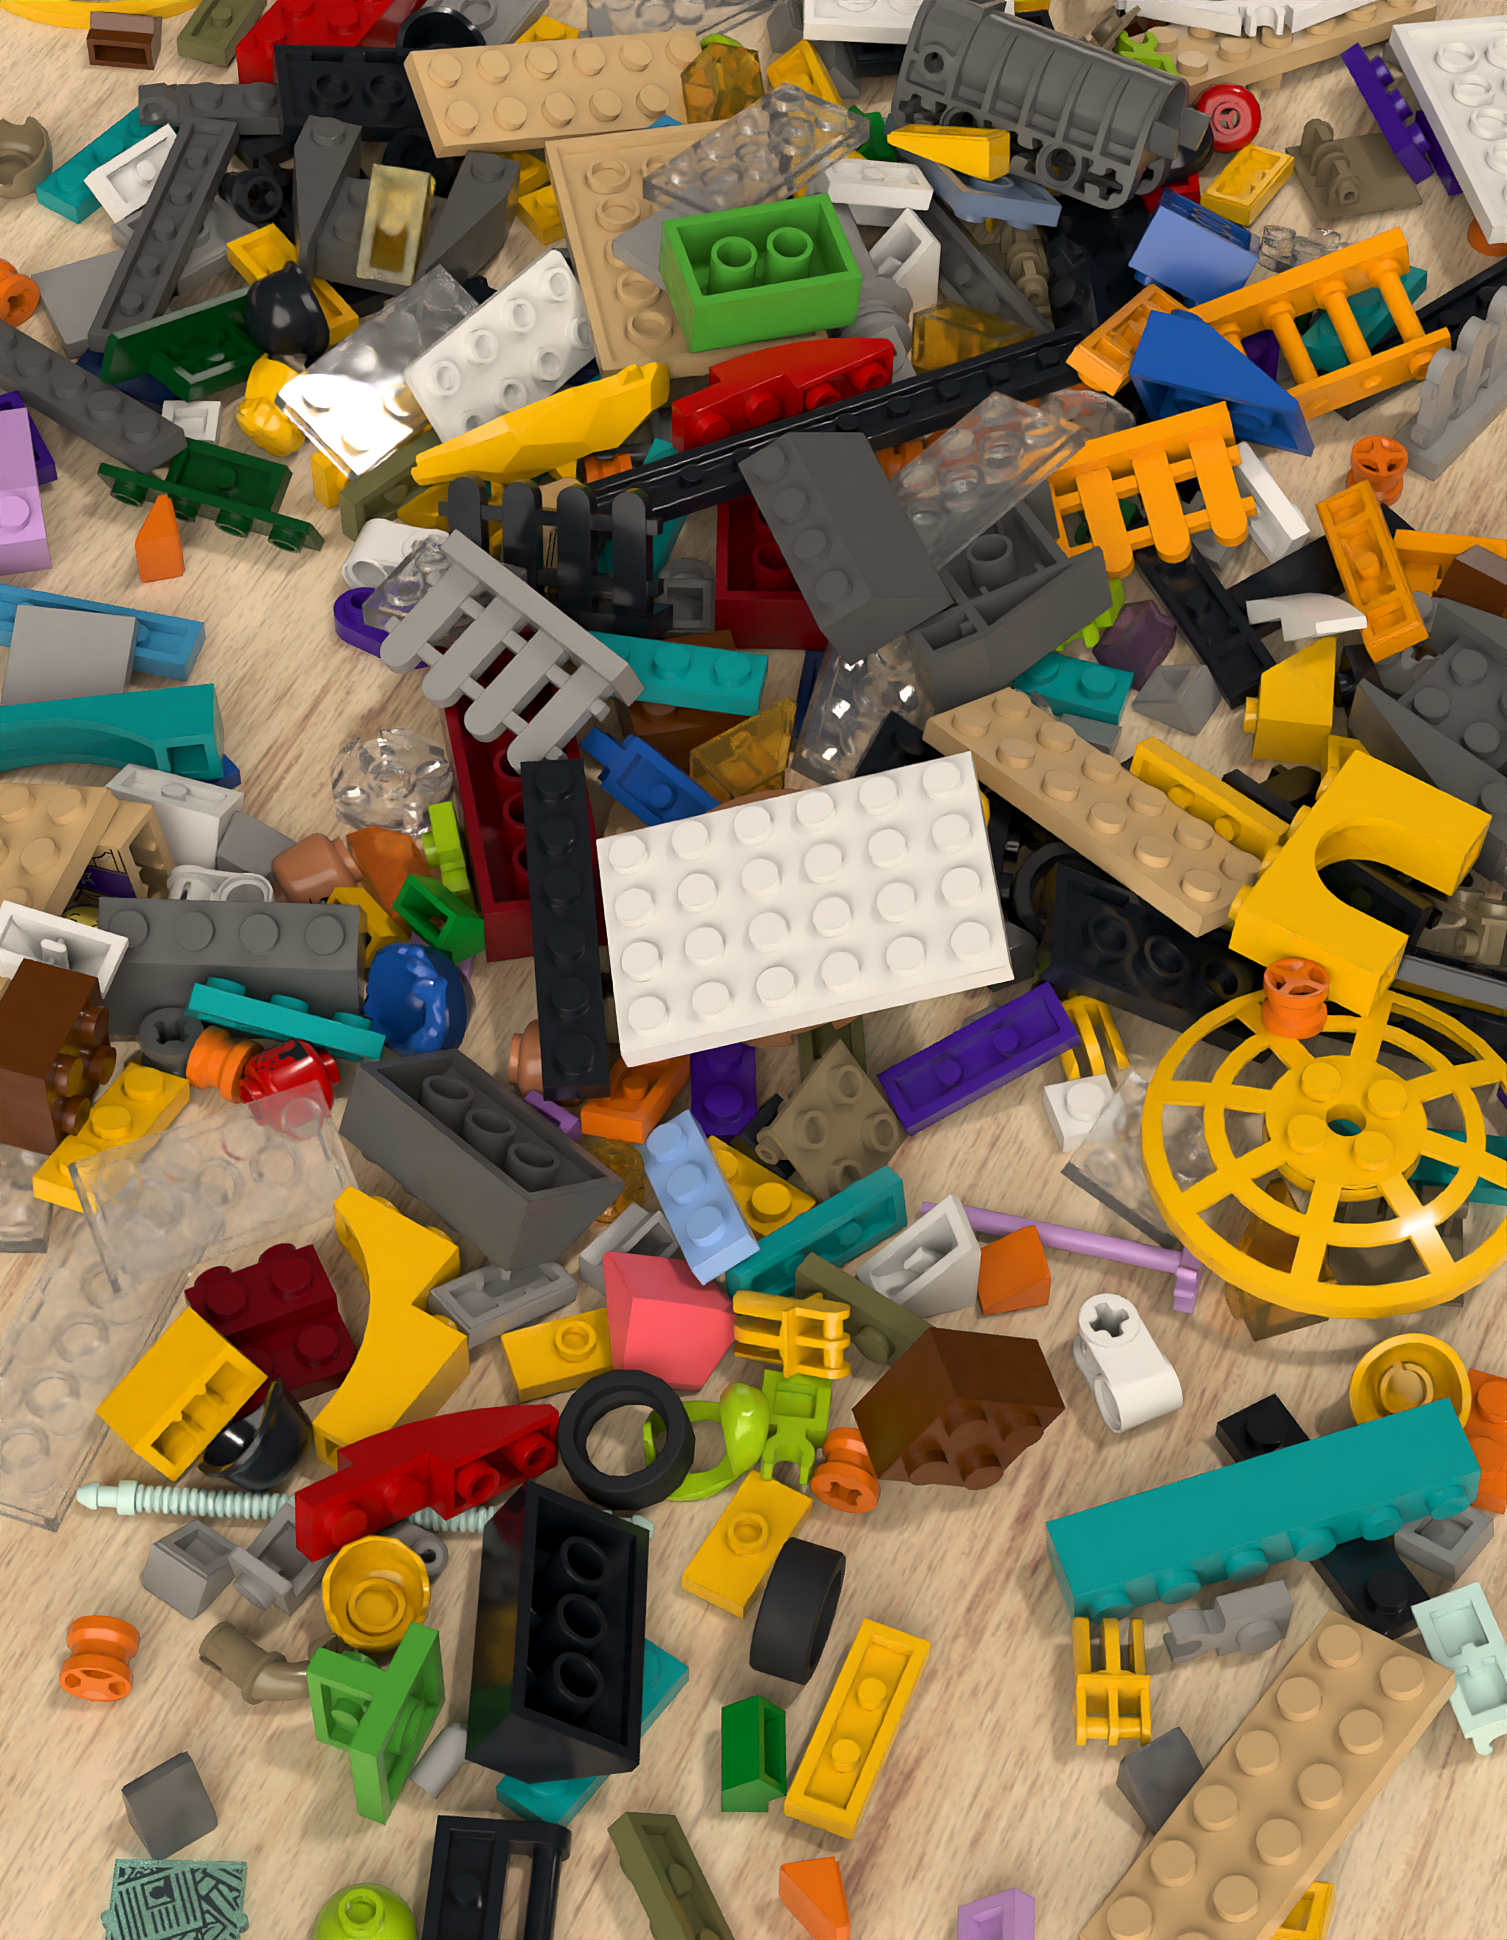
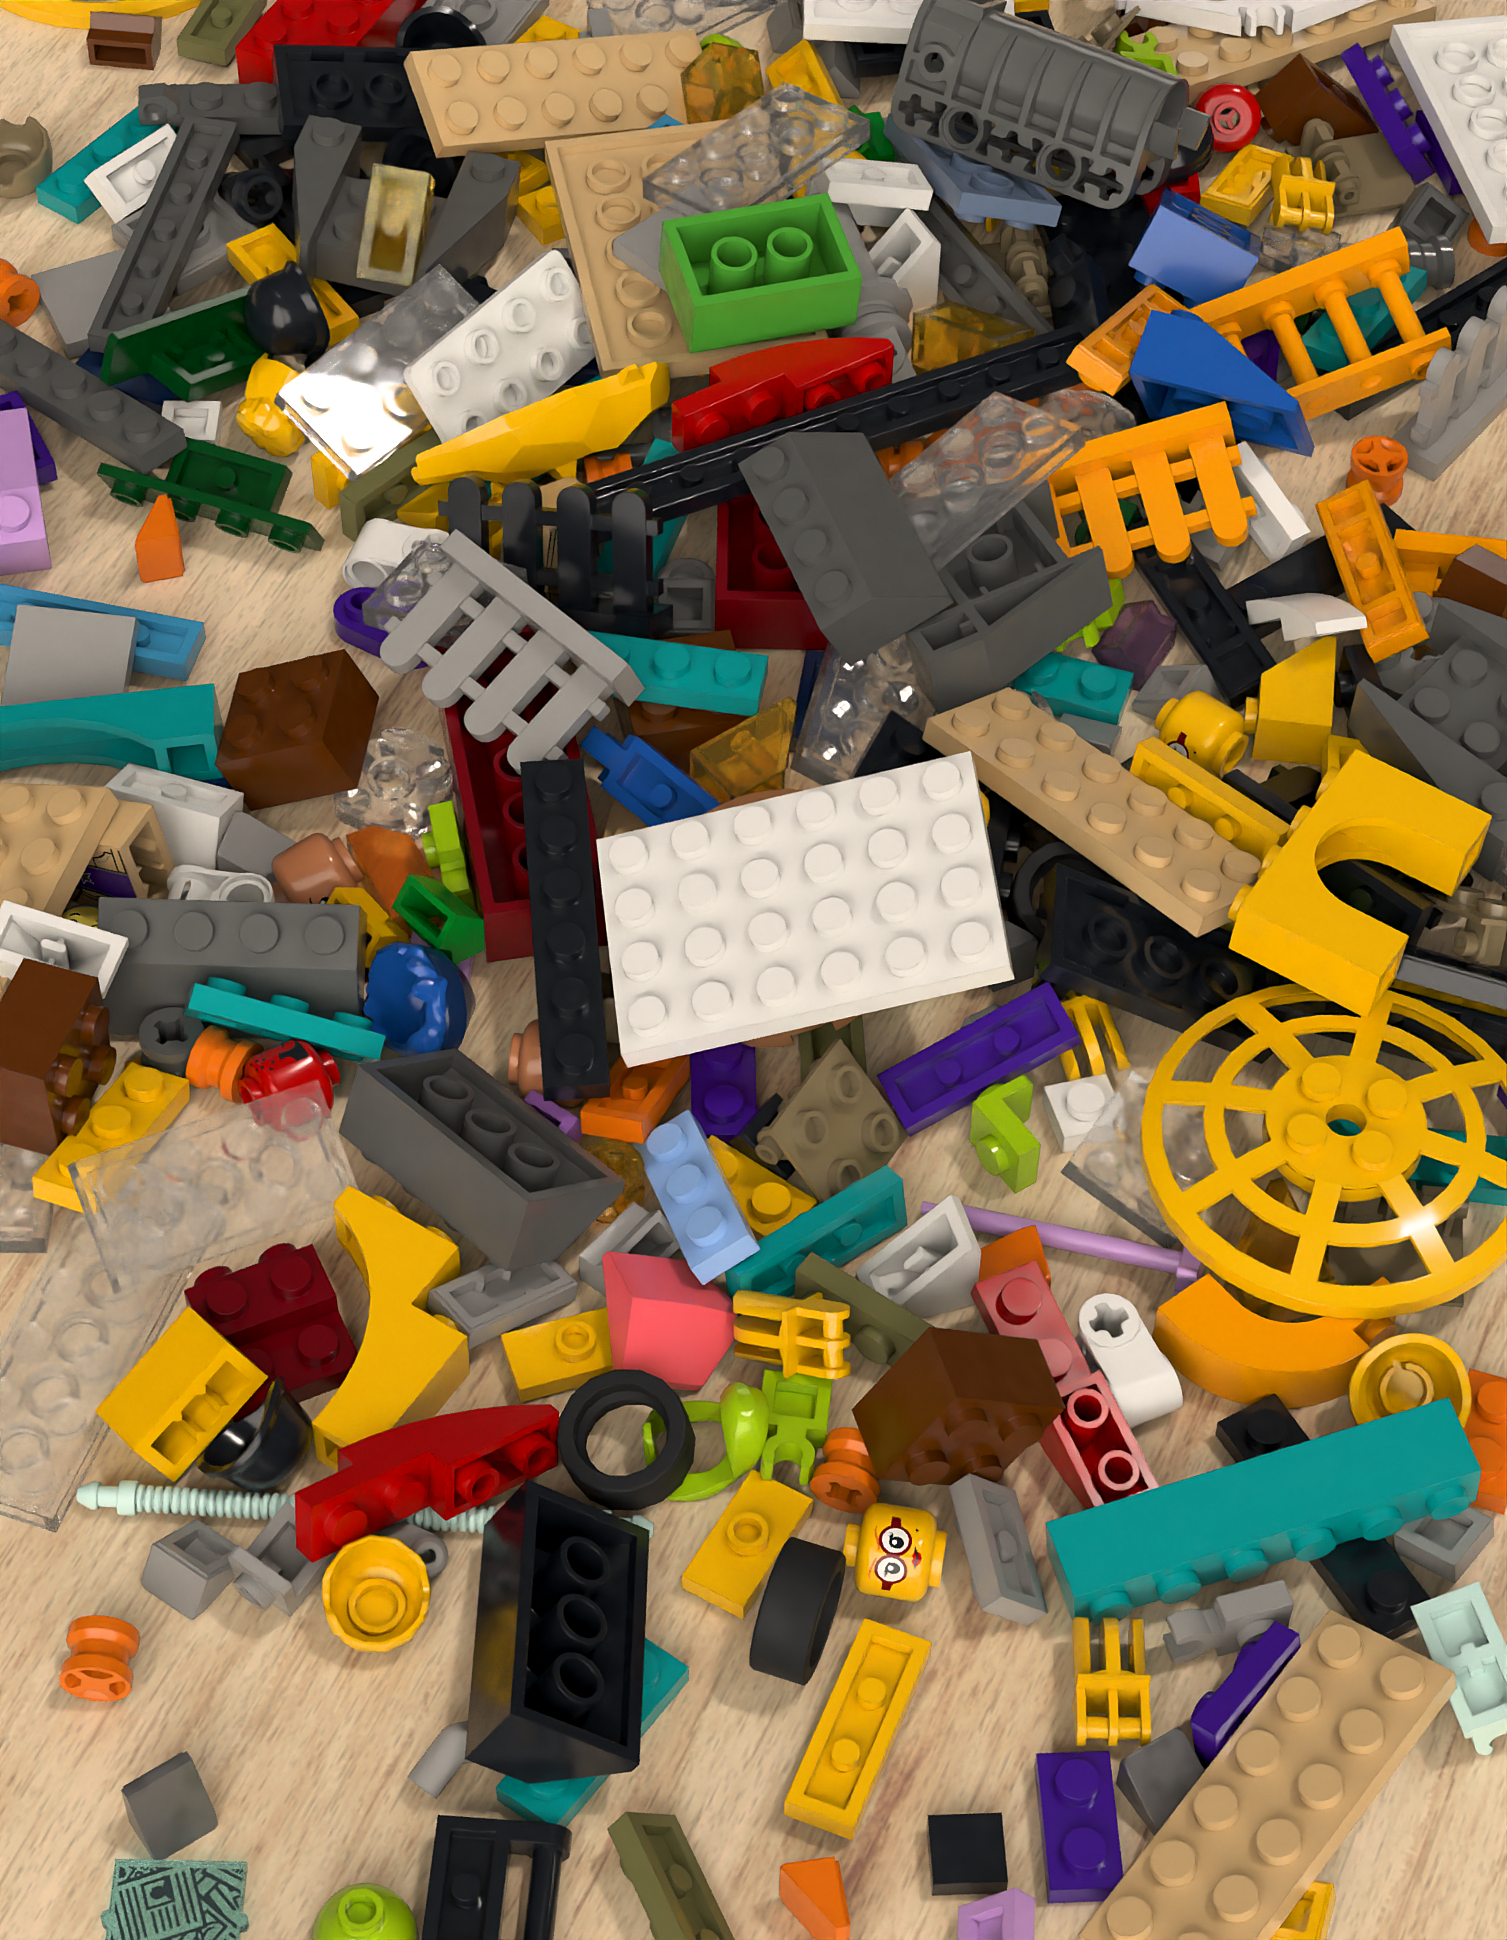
(256, 1671): dark tan piece -> none
(297, 730): none -> reddish brown brick
(378, 1713): bright green bracket -> none
(752, 1755): green piece -> none
(895, 1552): none -> yellow head
(966, 149): yellow slope -> none
(966, 1854): none -> black tile
(997, 1550): none -> light grey plate
(1001, 1137): none -> lime bracket
(1078, 1825): none -> dark purple plate
(1091, 1437): none -> slope
(1203, 731): none -> yellow head
(1252, 1357): none -> light orange arch
(1254, 1671): none -> dark purple plate
(1295, 998): orange wheel -> none
(1302, 197): none -> yellow arm
(1308, 93): none -> reddish brown slope
(1429, 214): none -> dark grey slope
(1436, 258): none -> dark grey wheel

